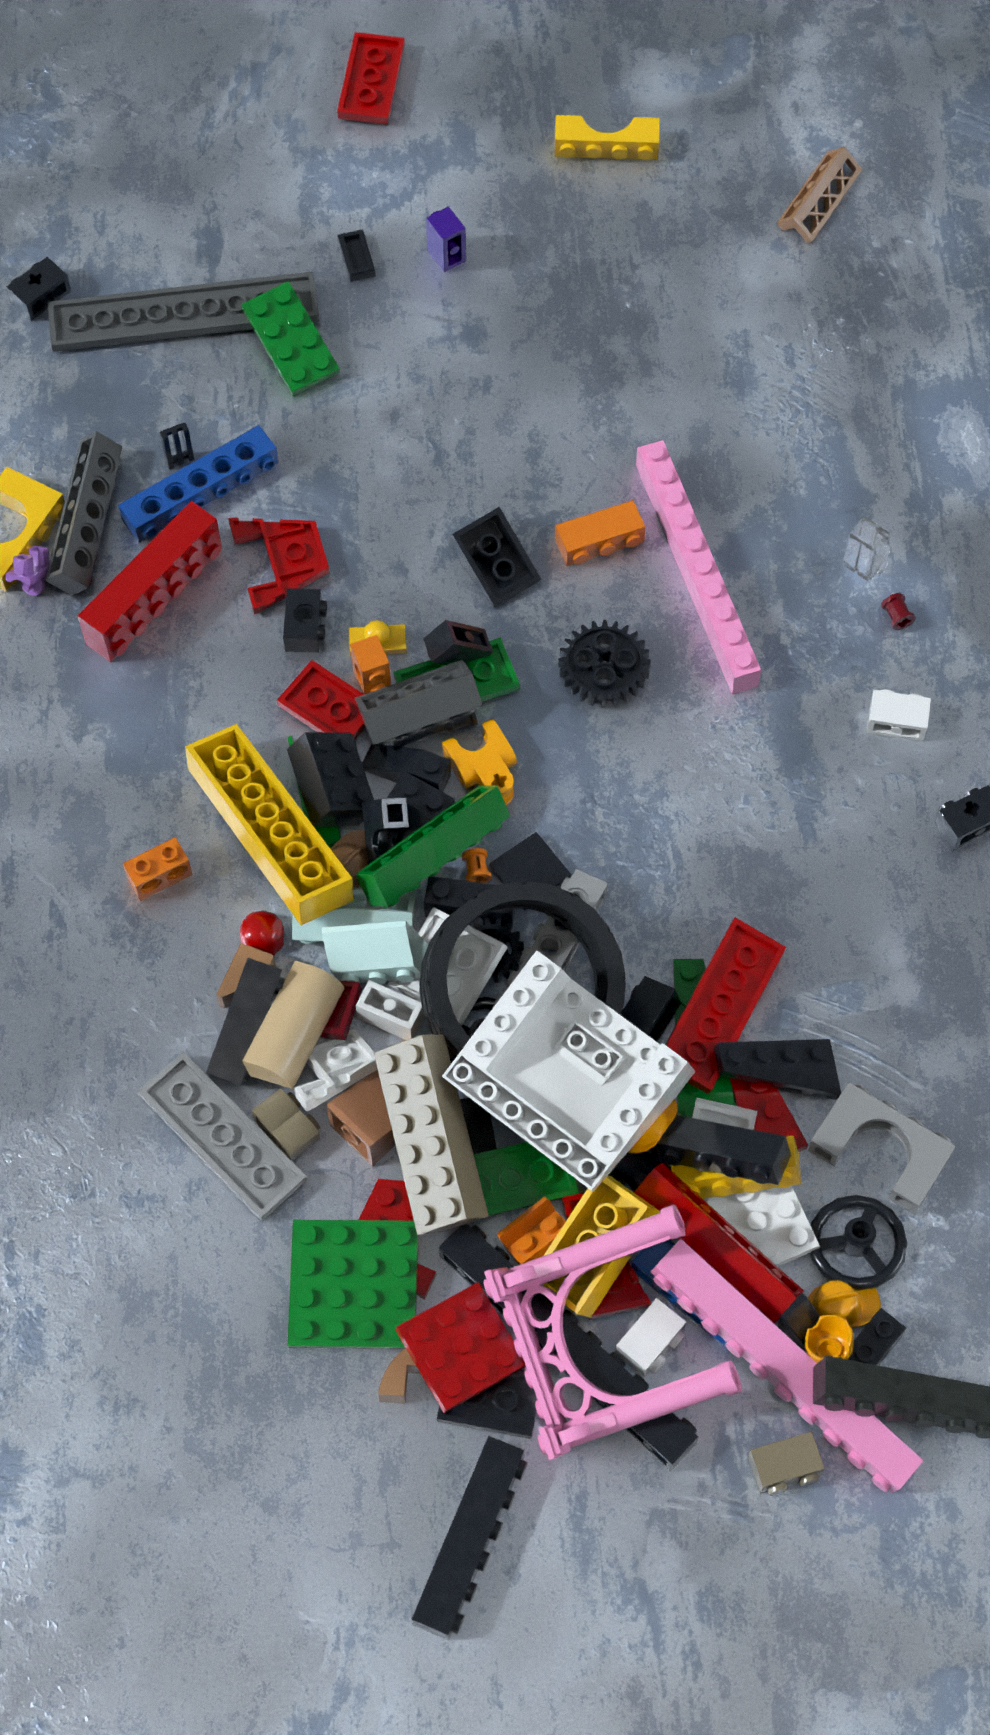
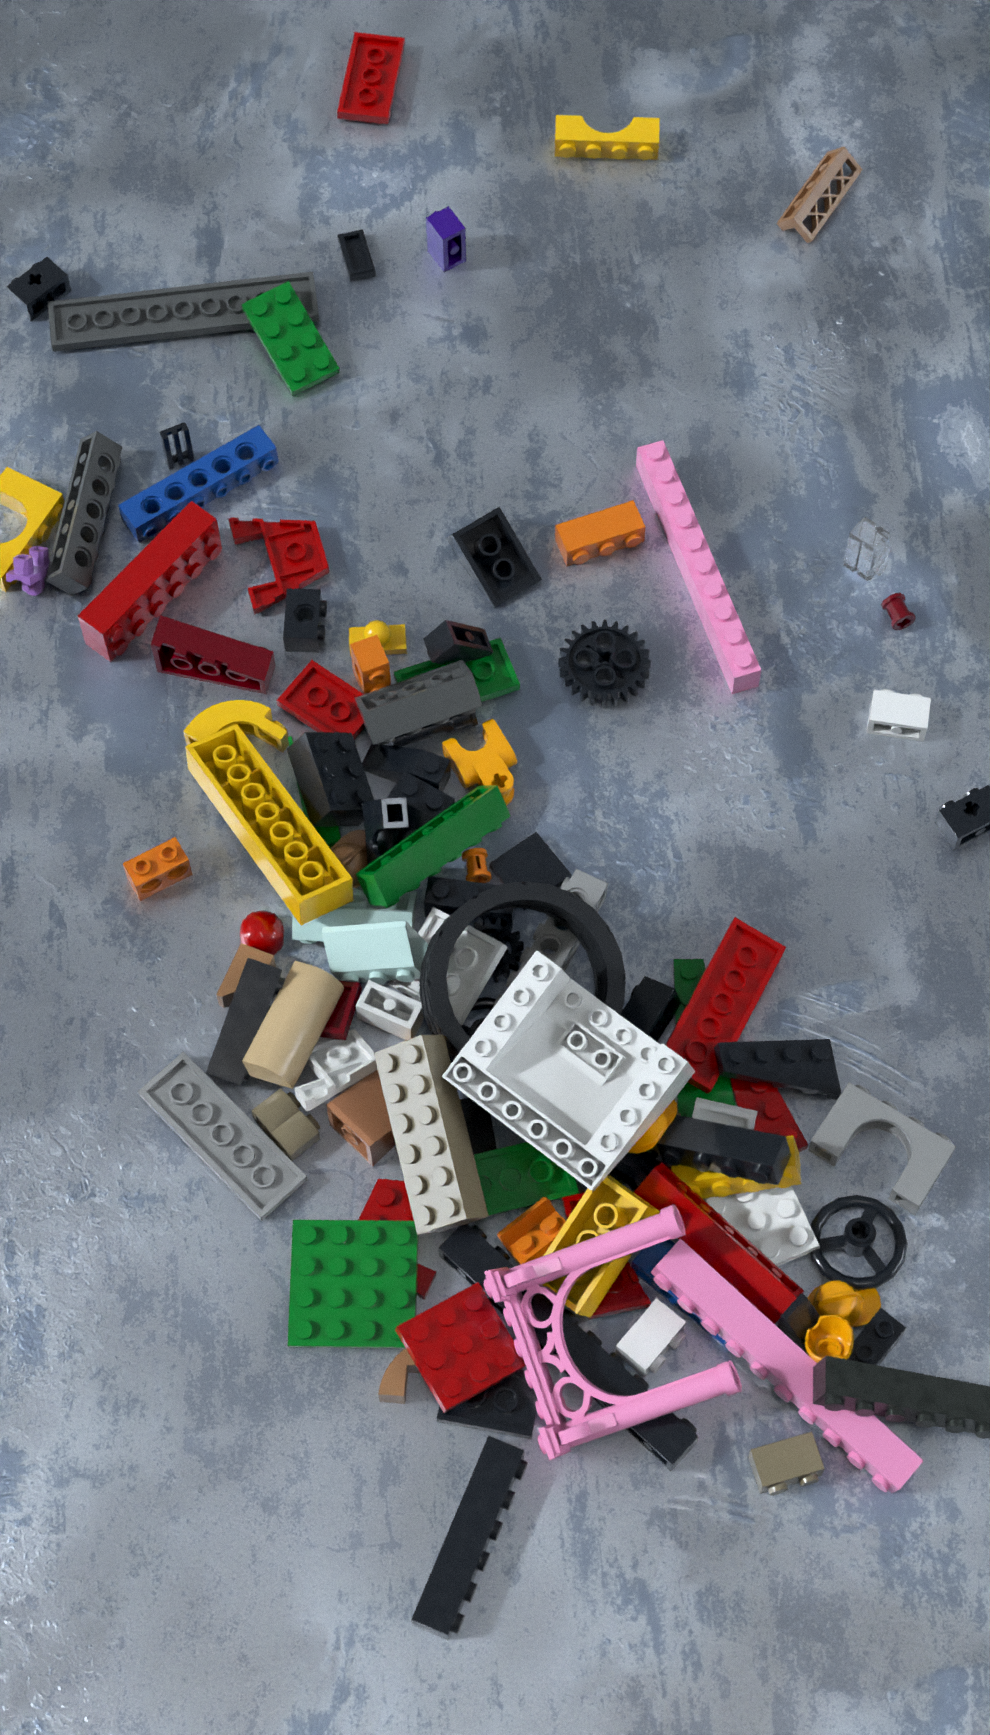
(210, 657): none -> dark red wedge
(250, 716): none -> yellow arch

